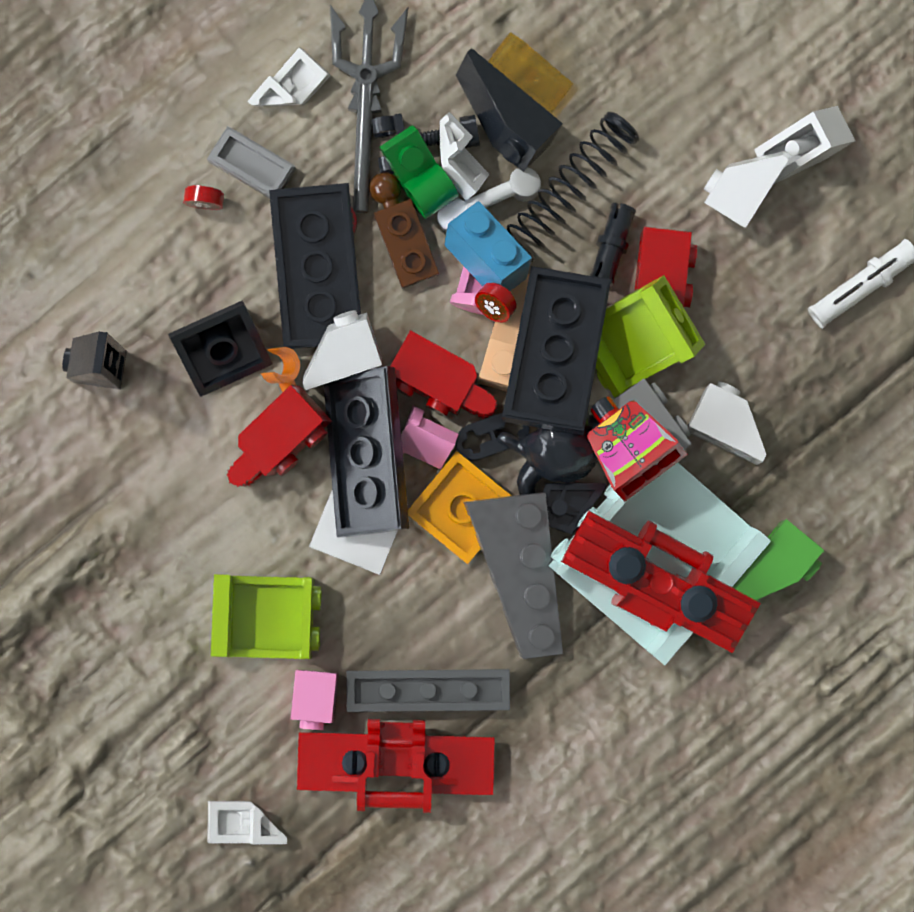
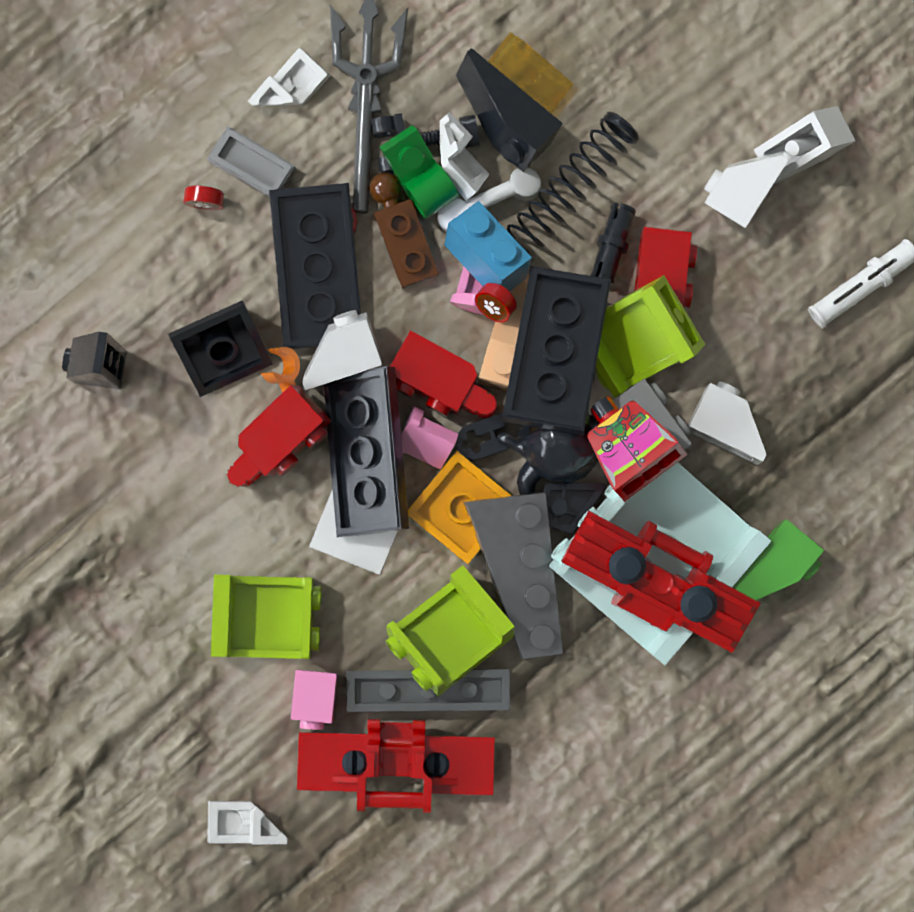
(450, 633): none -> lime panel

